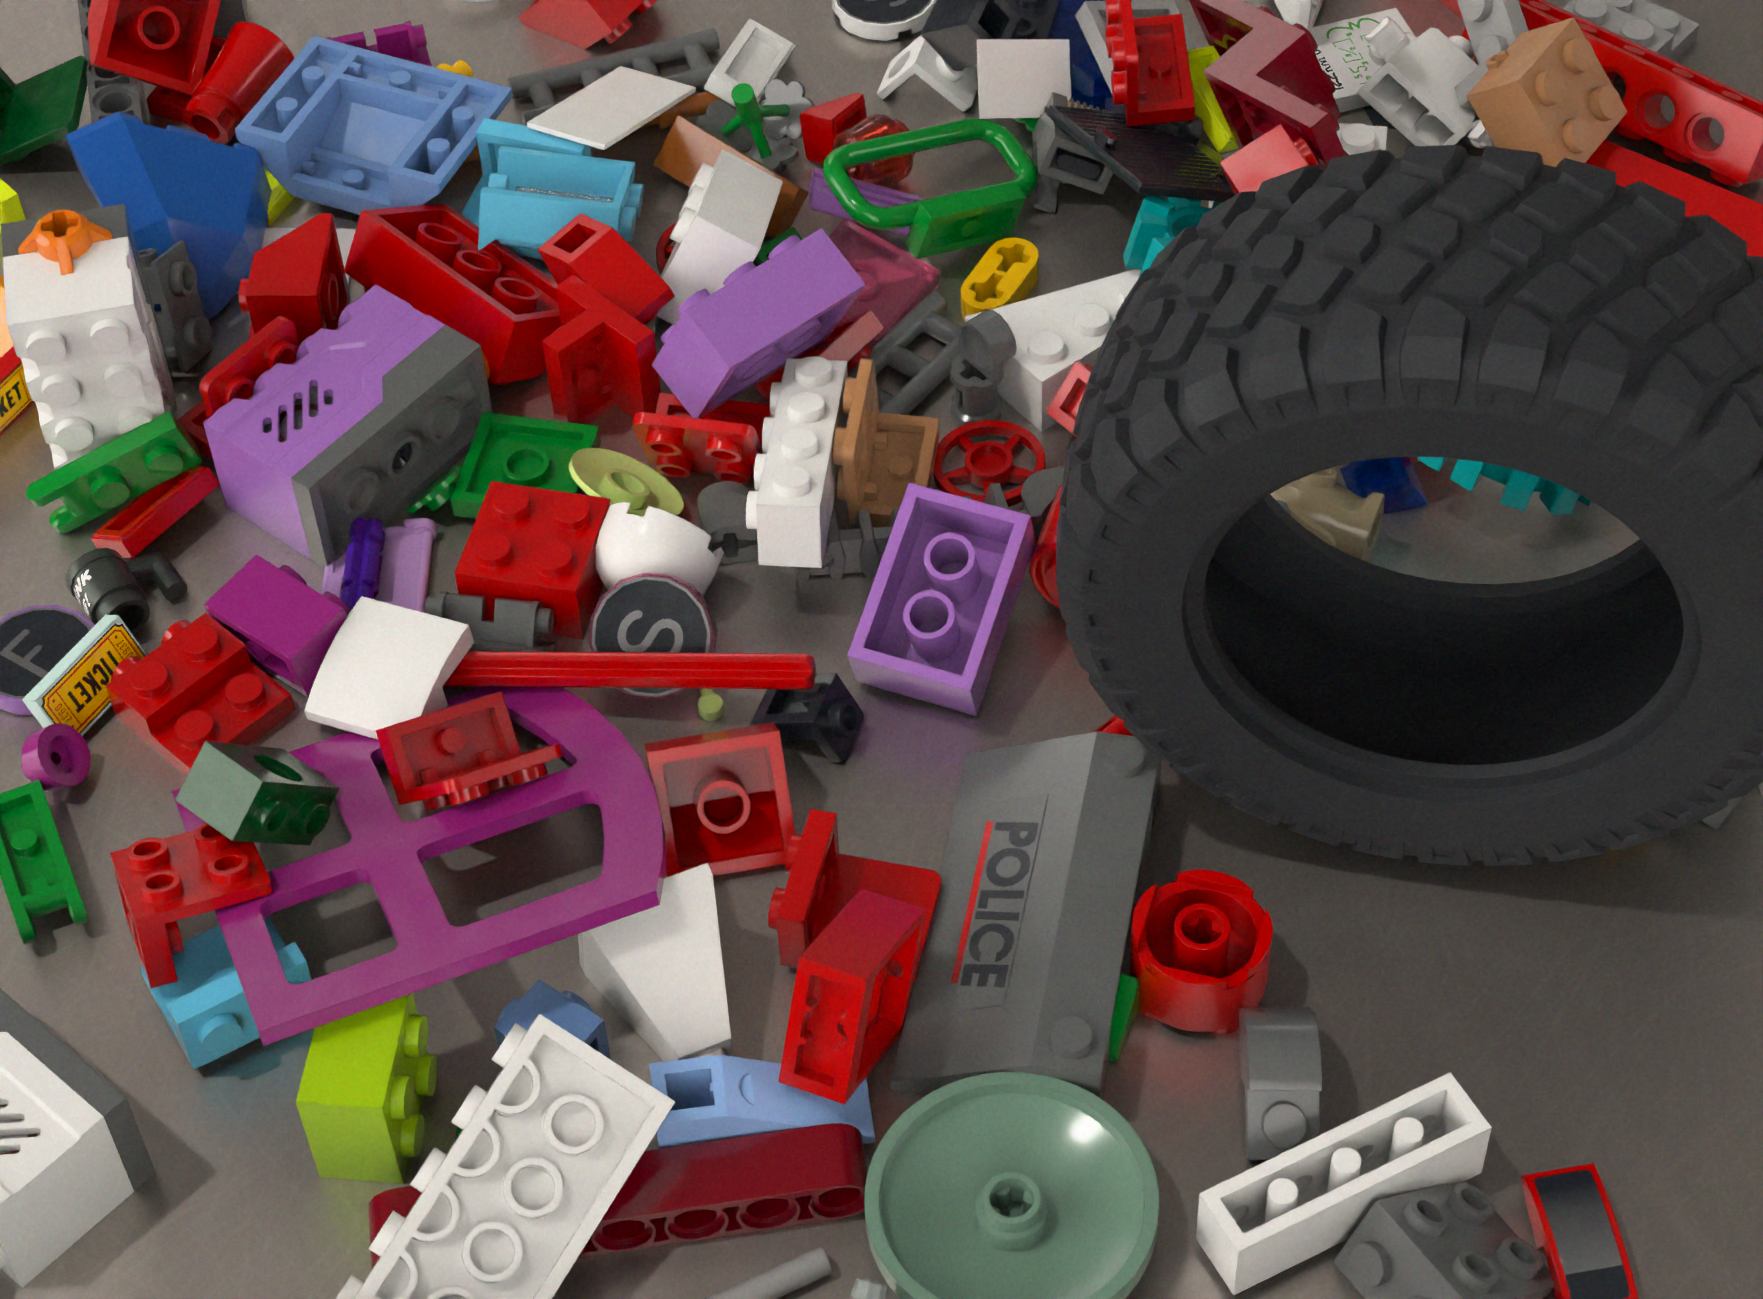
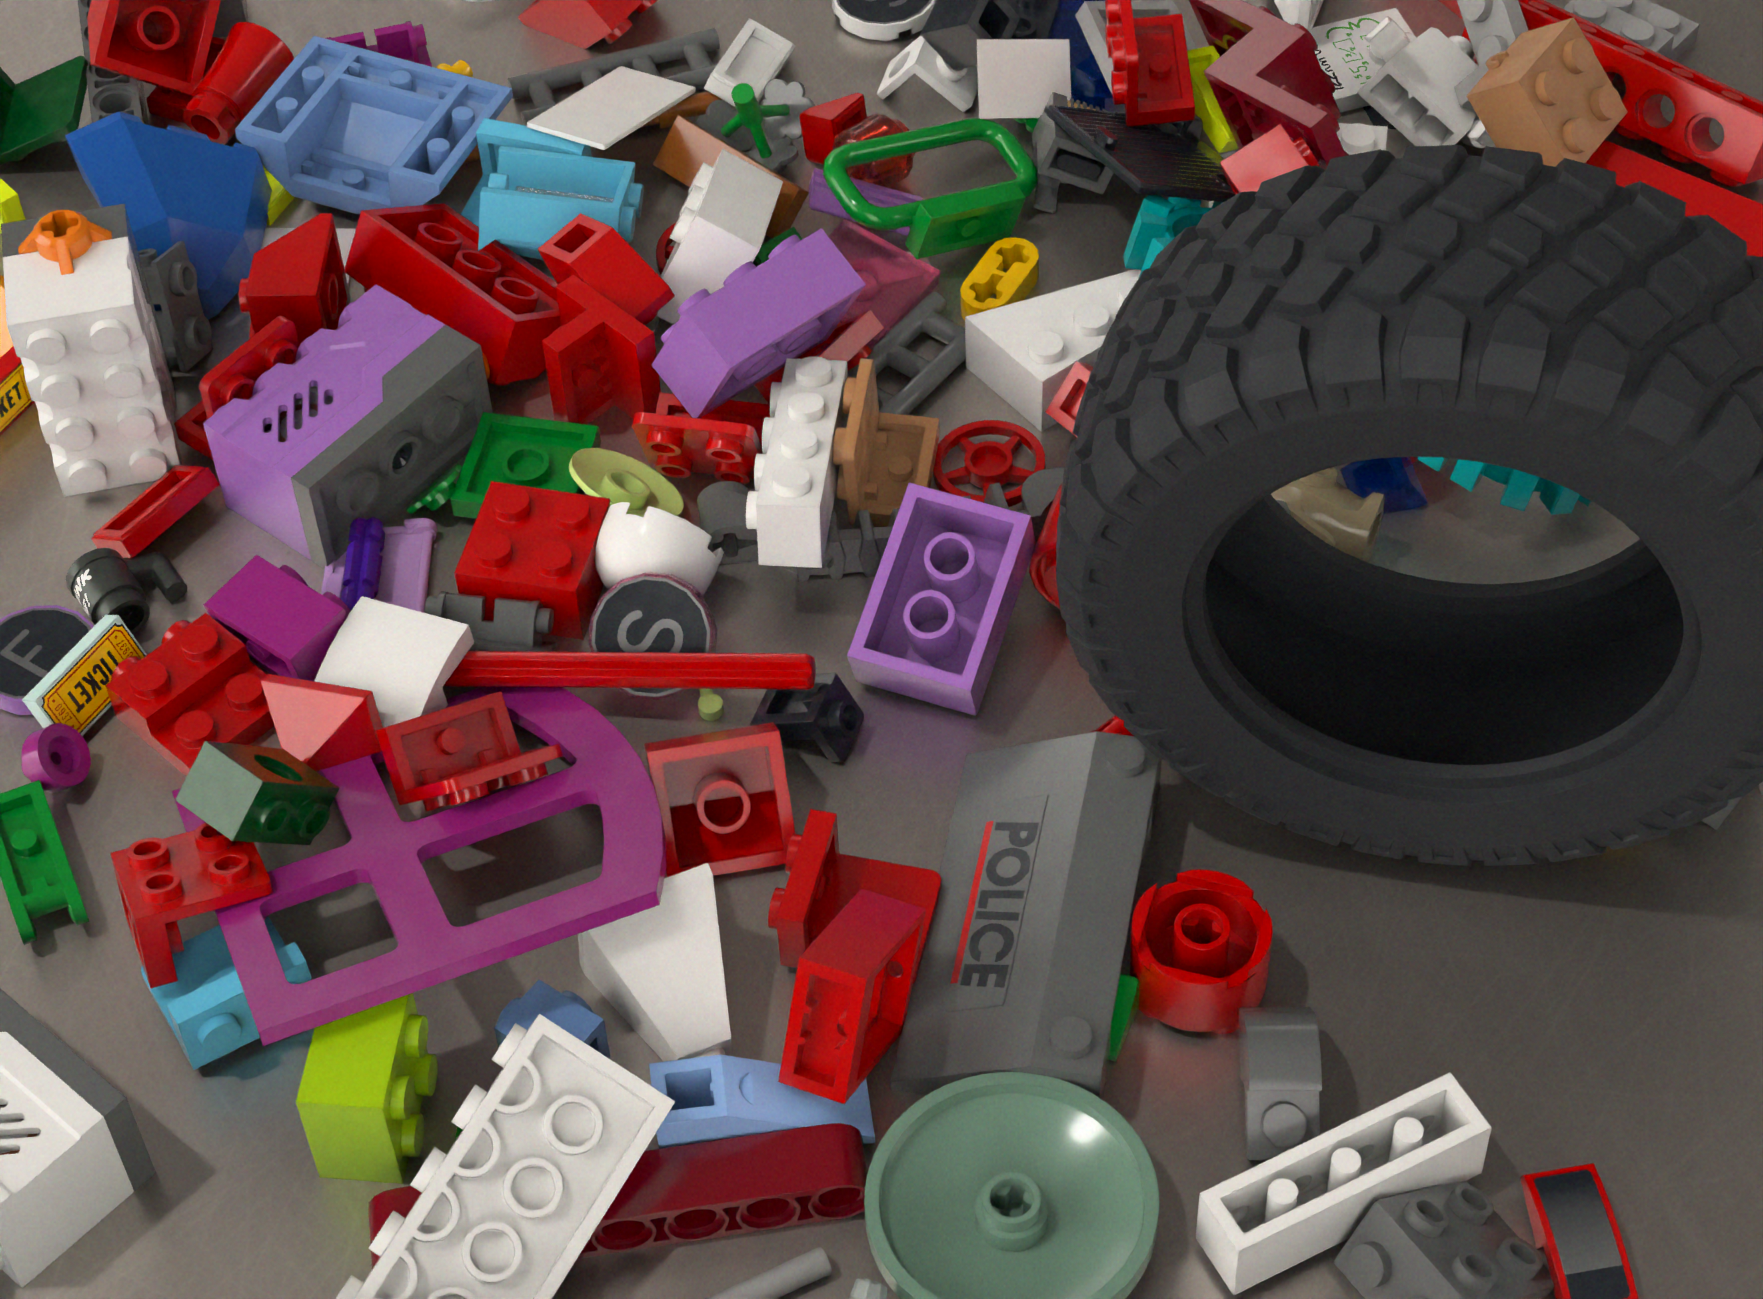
(116, 472): green hinge -> none
(322, 720): none -> slope
(978, 368): dark grey connector -> none

